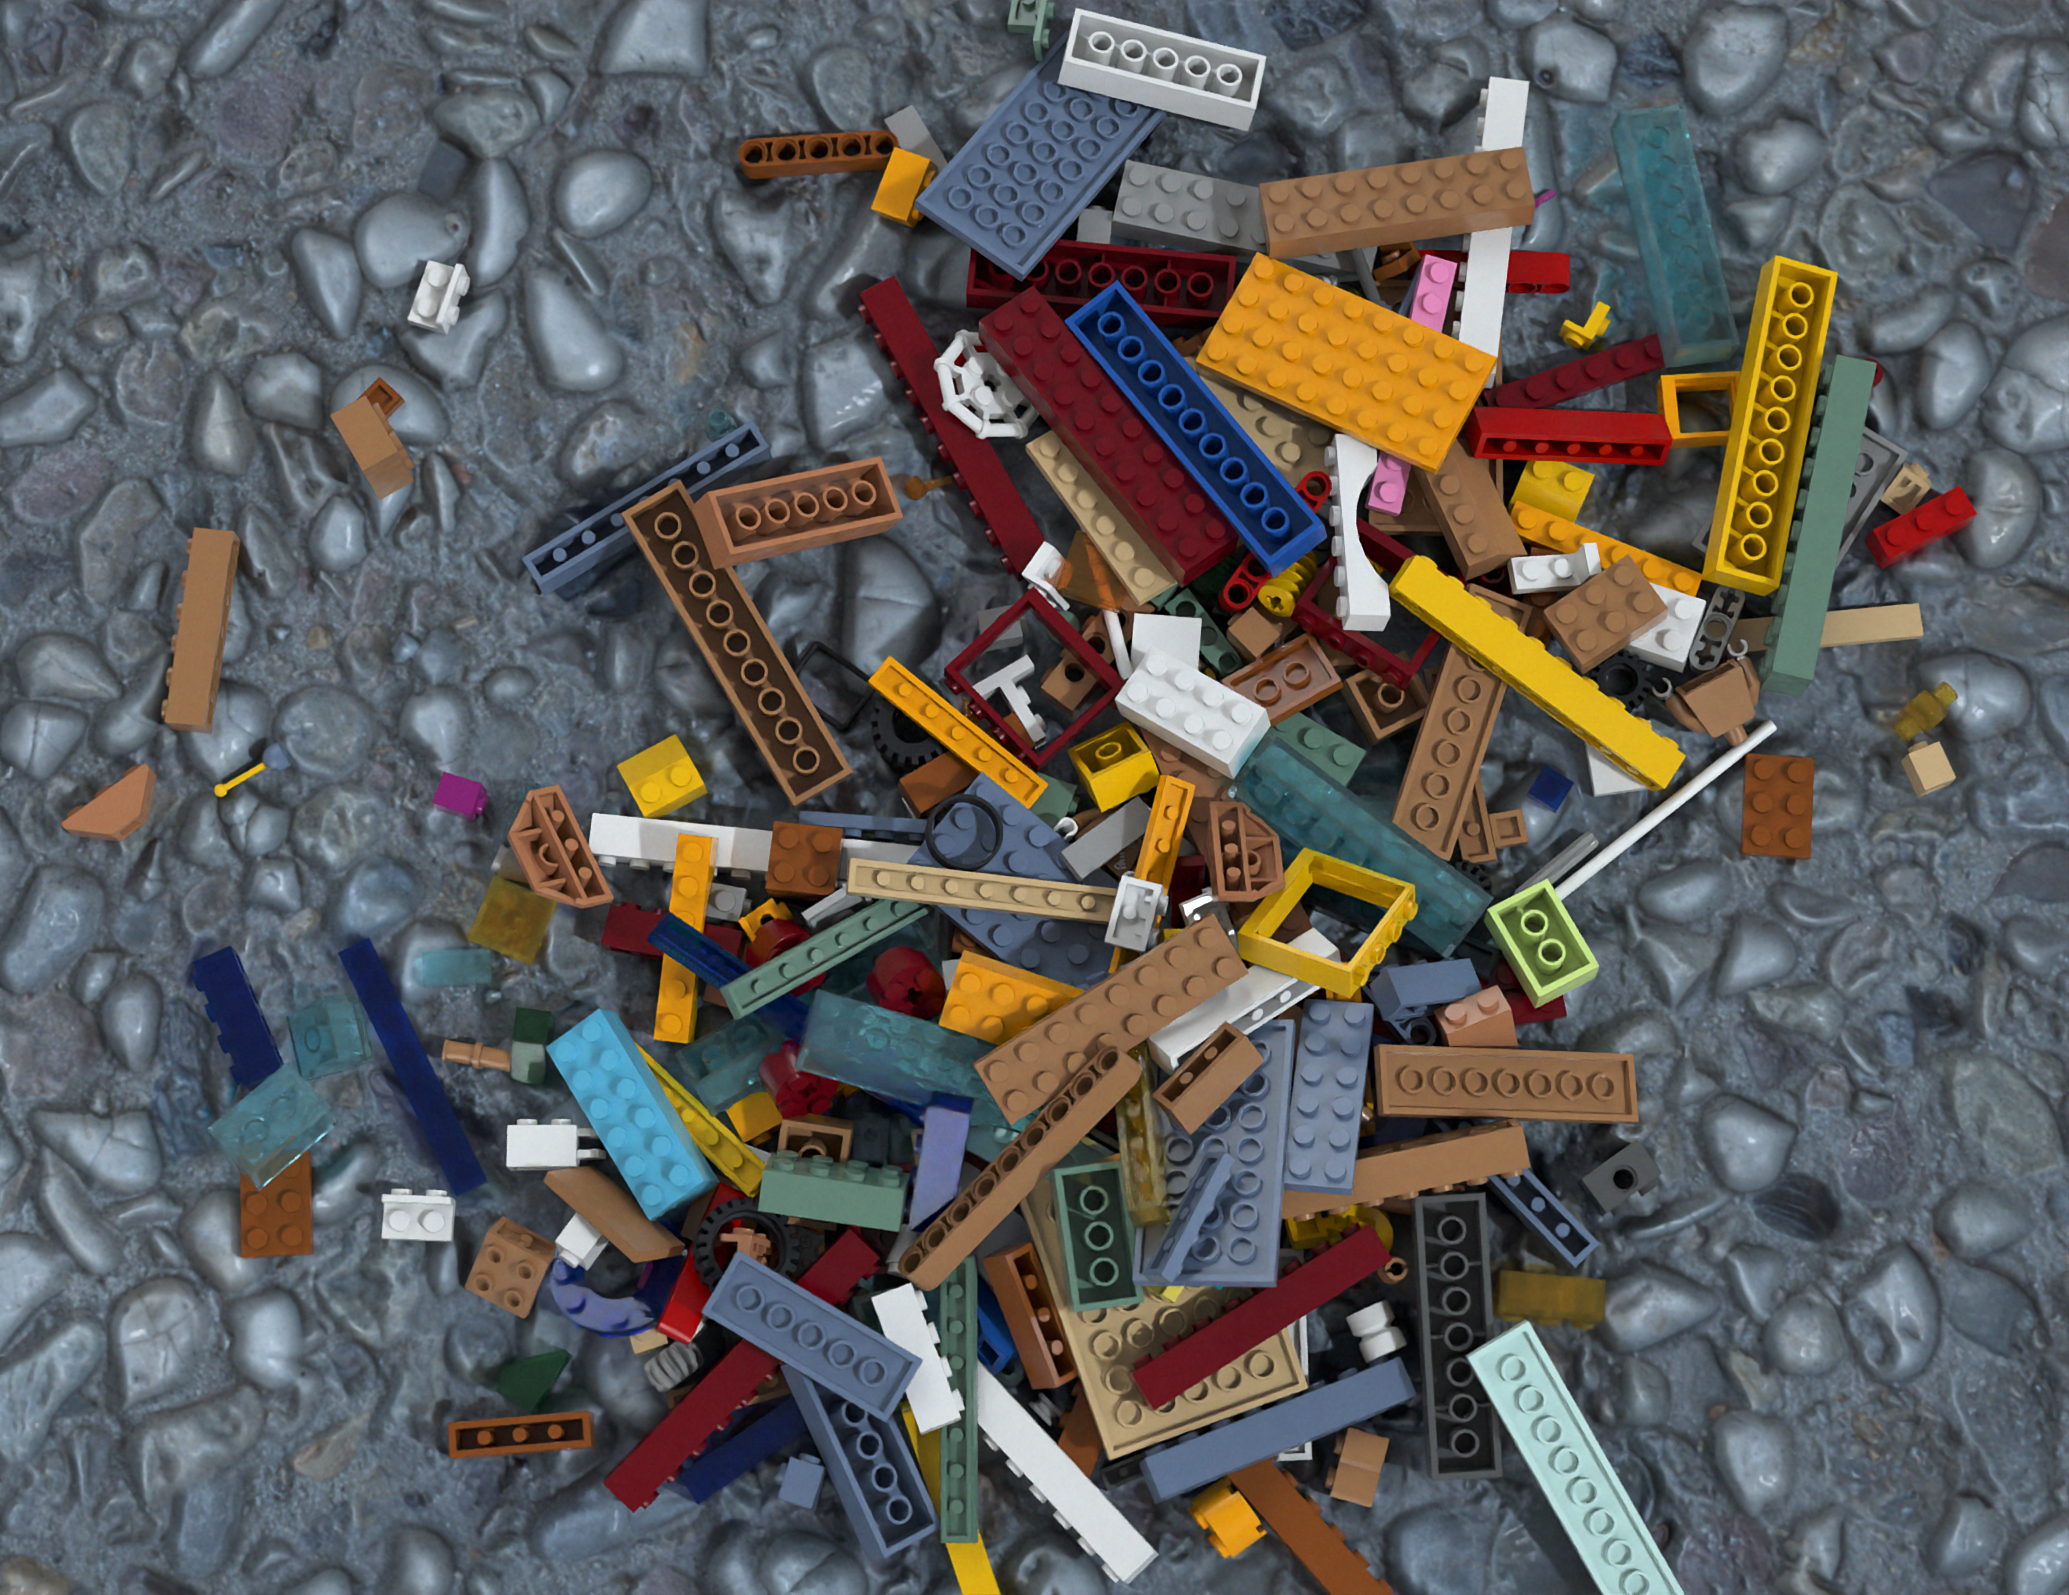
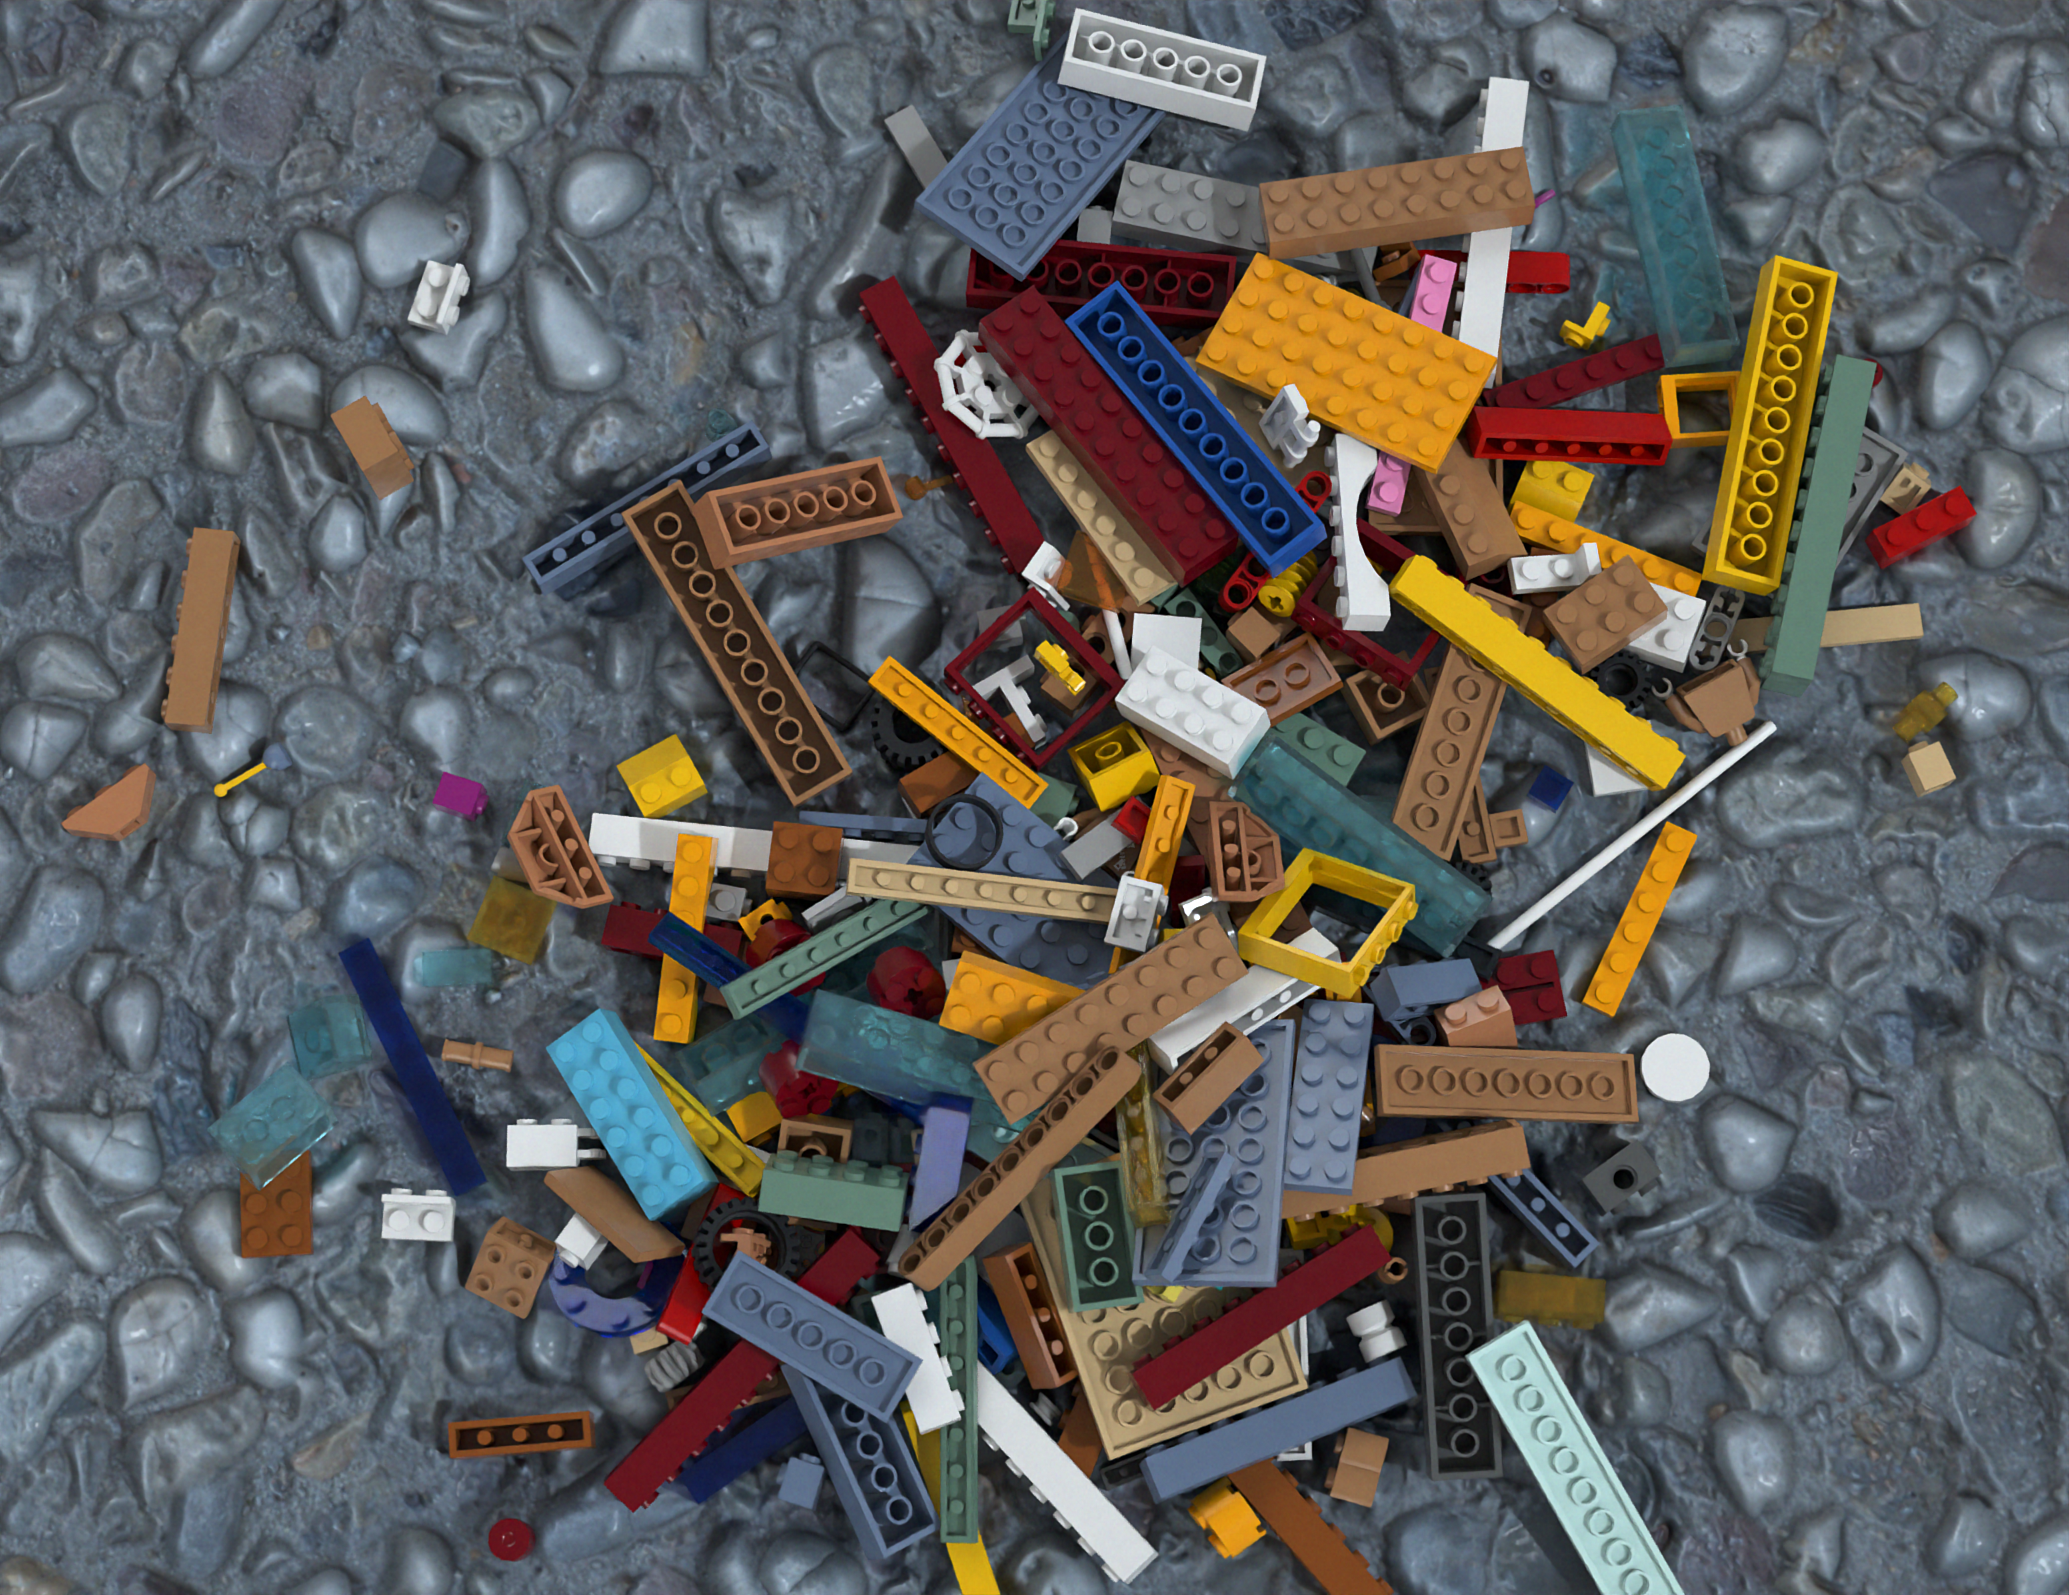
(238, 1016): clear blue brick -> none
(386, 397): dark orange tile -> none
(511, 1540): none -> dark red piece
(530, 1037): clear green slope -> none
(532, 1378): clear green slope -> none
(804, 146): dark orange beam -> none
(901, 185): light orange brick -> none
(1054, 660): none -> yellow plate
(1133, 820): none -> red tile
(1285, 419): none -> white plate
(1541, 943): yellowish green brick -> none
(1563, 861): light grey axle -> none
(1639, 919): none -> light orange plate
(1674, 1068): none -> white tile
(1777, 806): dark orange plate -> none

